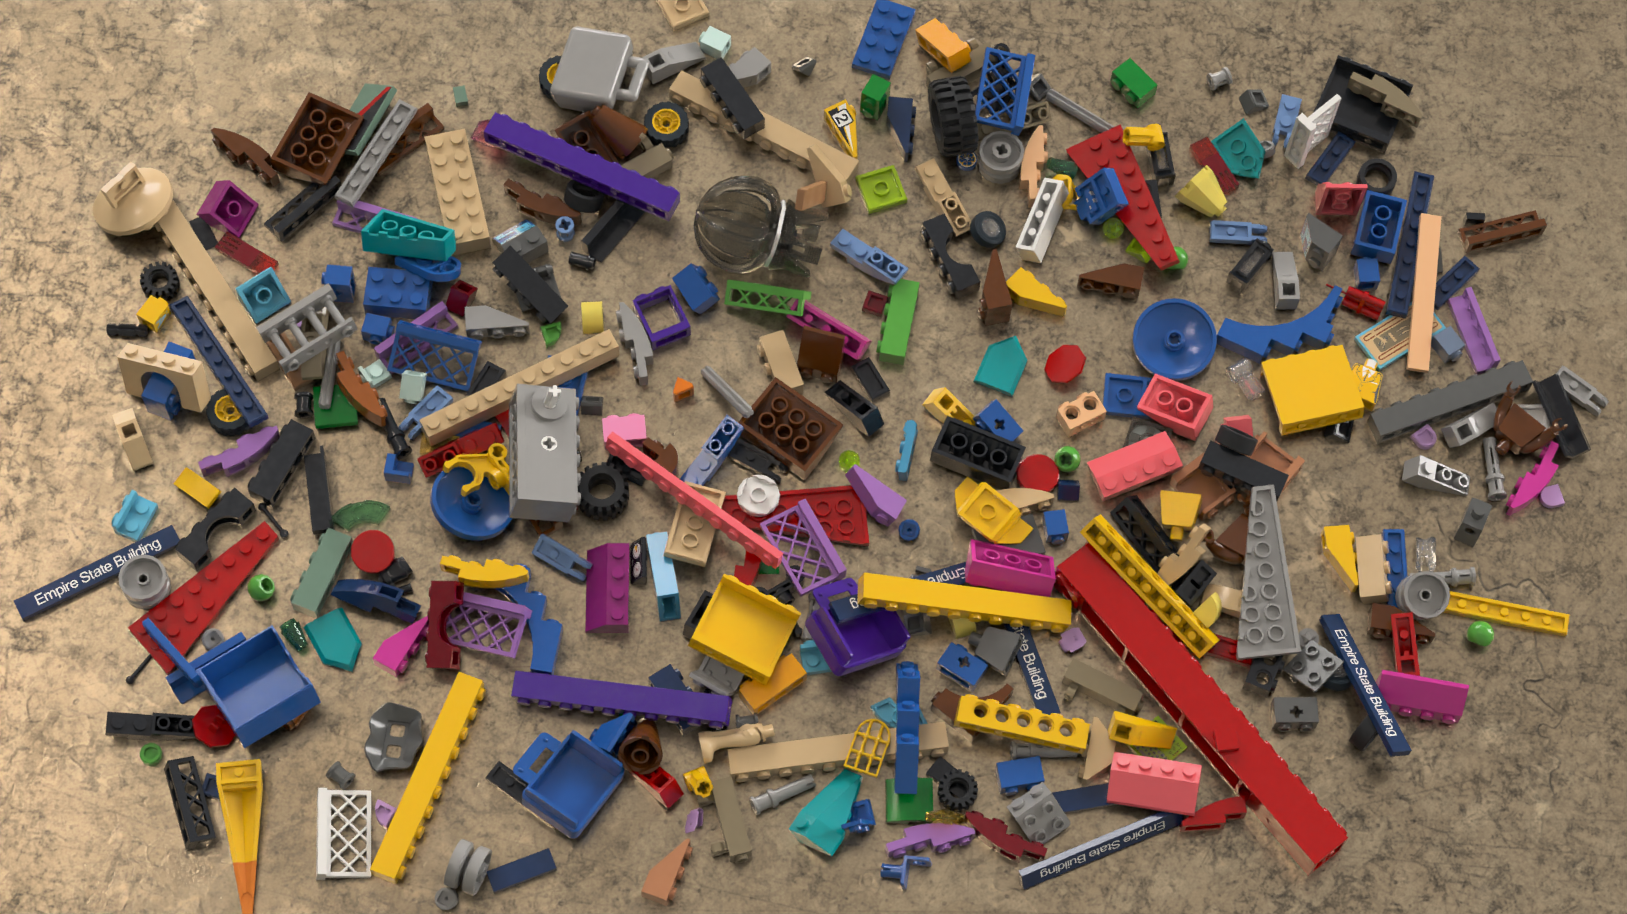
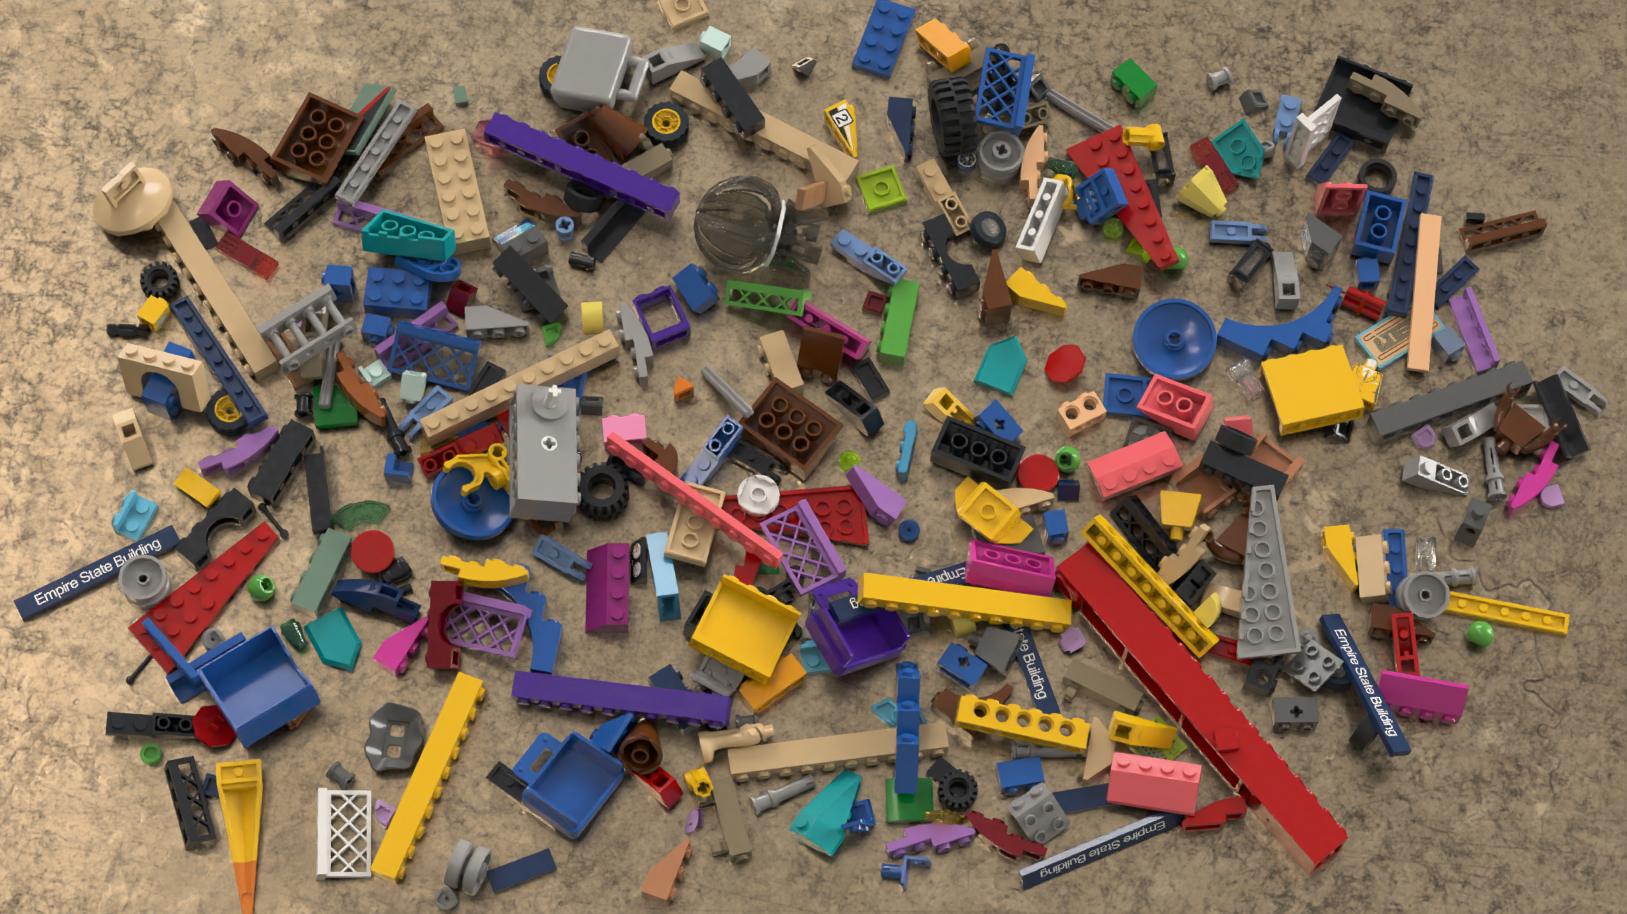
(262, 295): medium azure slope -> none
(871, 756): yellow window -> none
(875, 97): green brick -> none

